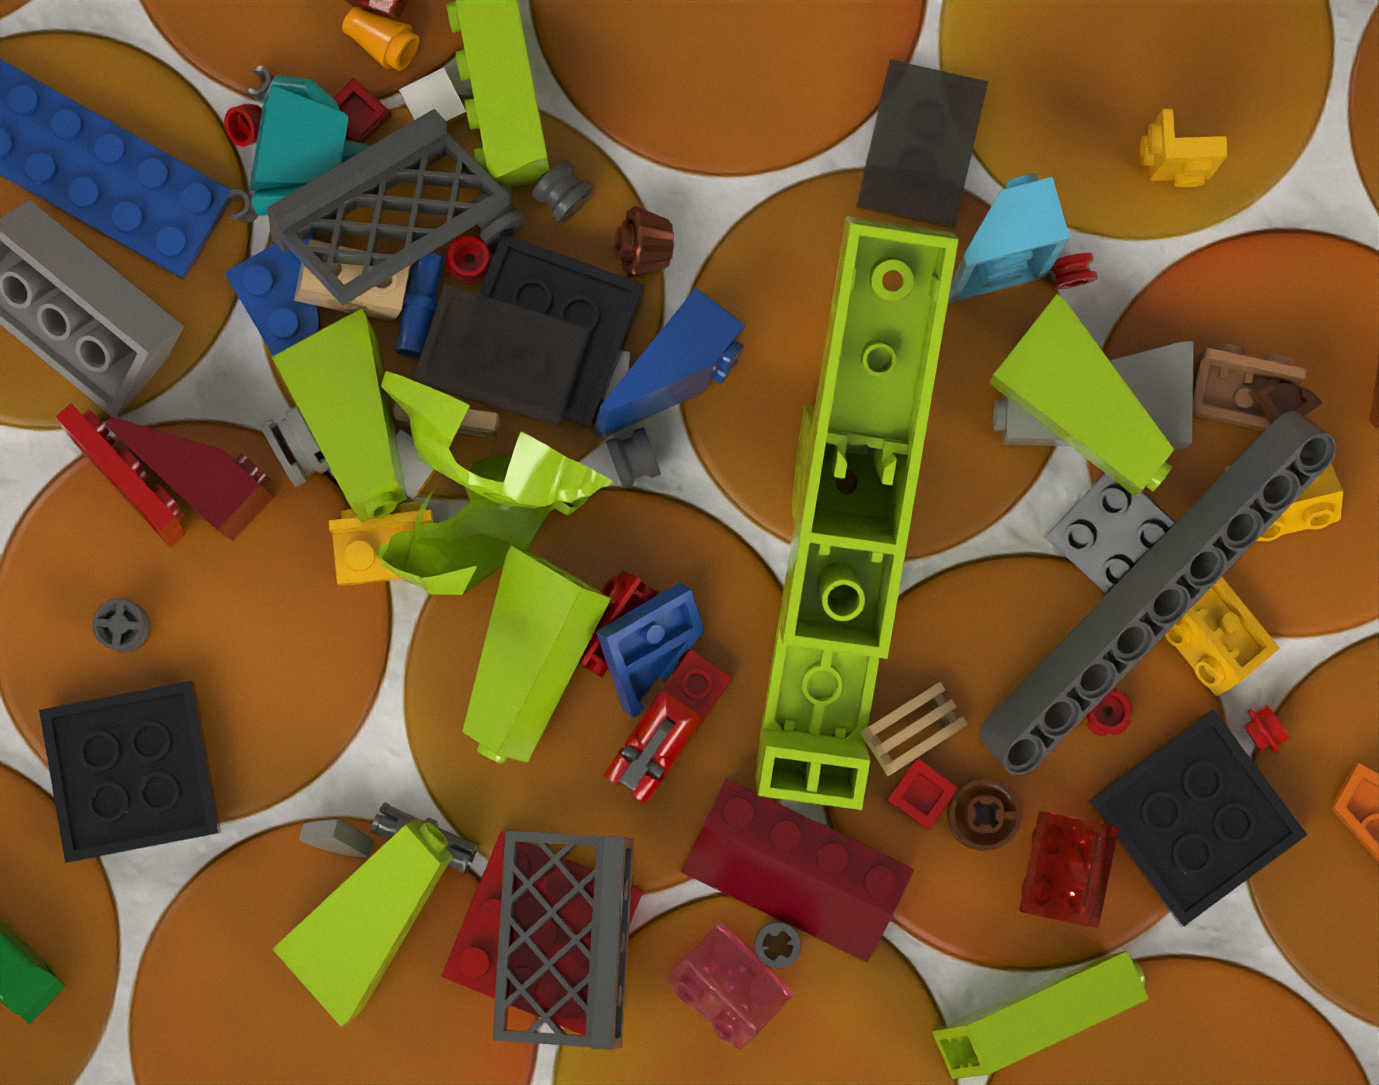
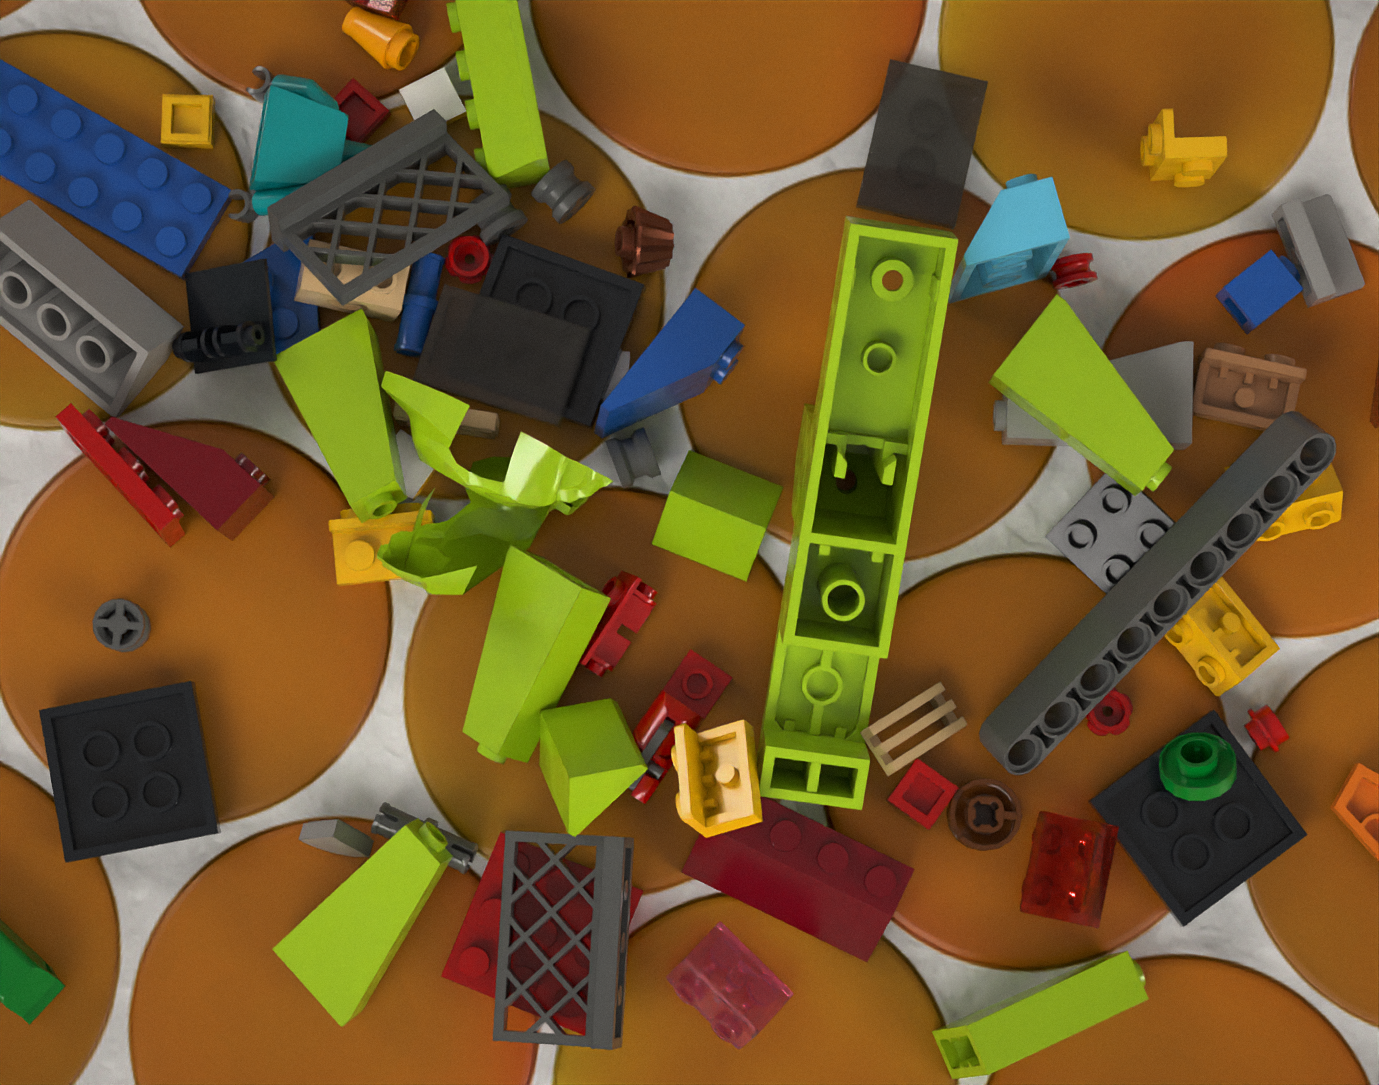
(187, 121): none -> yellow tile
(228, 318): none -> black hinge
(243, 124): red hinge -> none
(300, 444): light grey wheel -> none
(587, 759): none -> lime slope
(649, 643): blue wing -> none
(717, 515): none -> lime slope
(717, 778): none -> yellow bracket
(780, 960): dark grey bush -> none
(1198, 766): none -> green plate
(1260, 290): none -> blue brick
(1280, 398): reddish brown tile -> none
(1318, 249): none -> light grey panel

